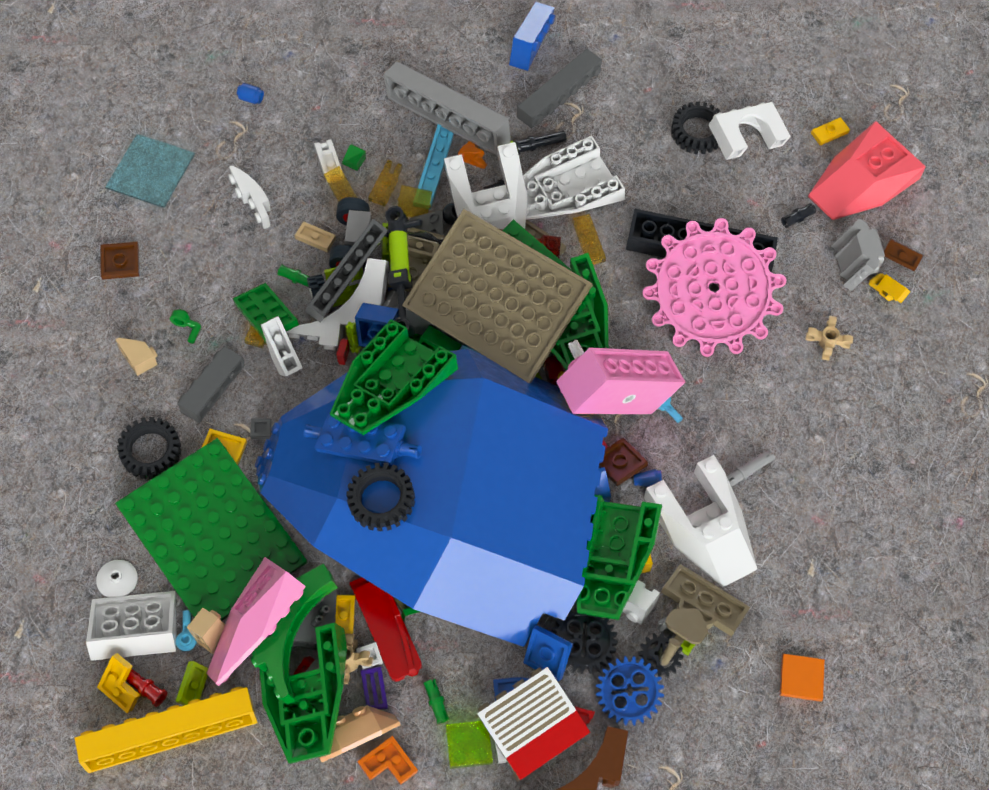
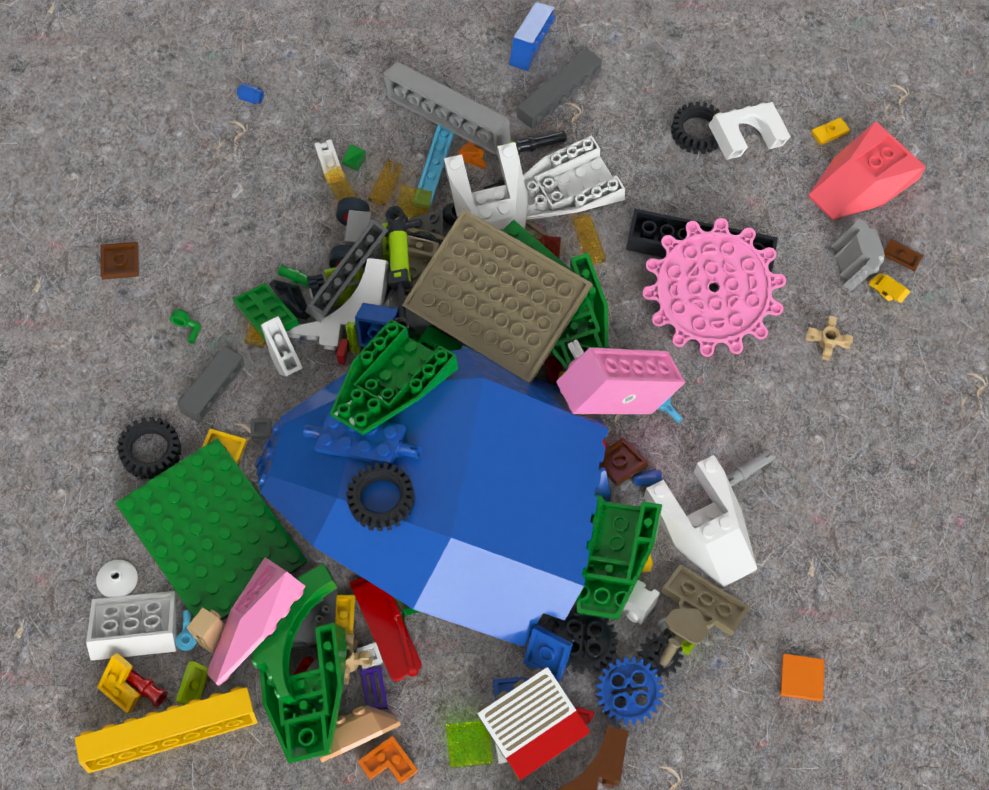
(137, 354): tan slope -> none
(150, 170): clear light blue piece -> none
(251, 193): white slope -> none
(291, 297): none -> black wing
(315, 237): tan plate -> none
(436, 701): green pin -> none
(798, 215): black pin -> none

